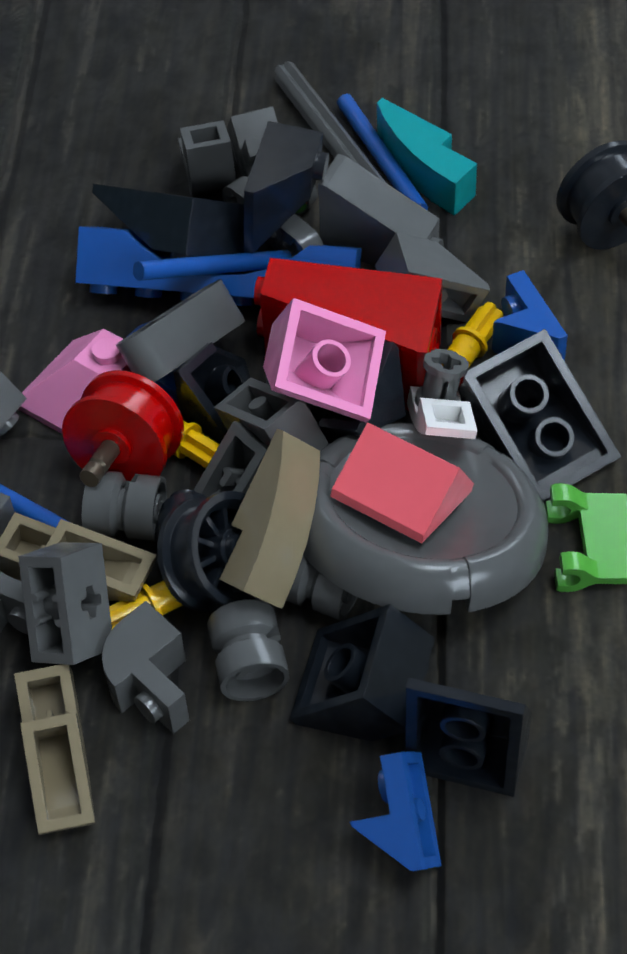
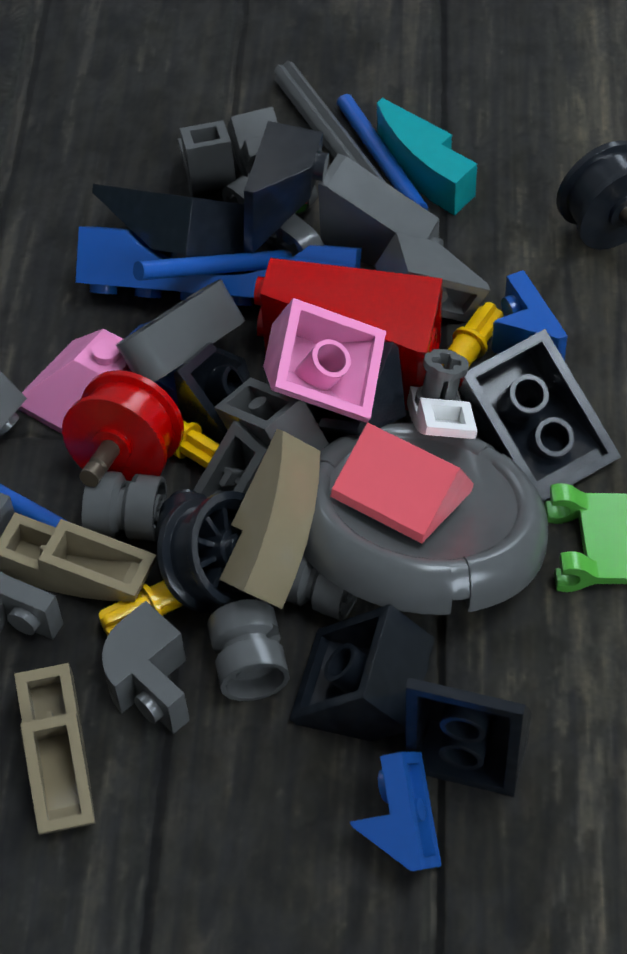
(65, 602): dark grey brick -> none

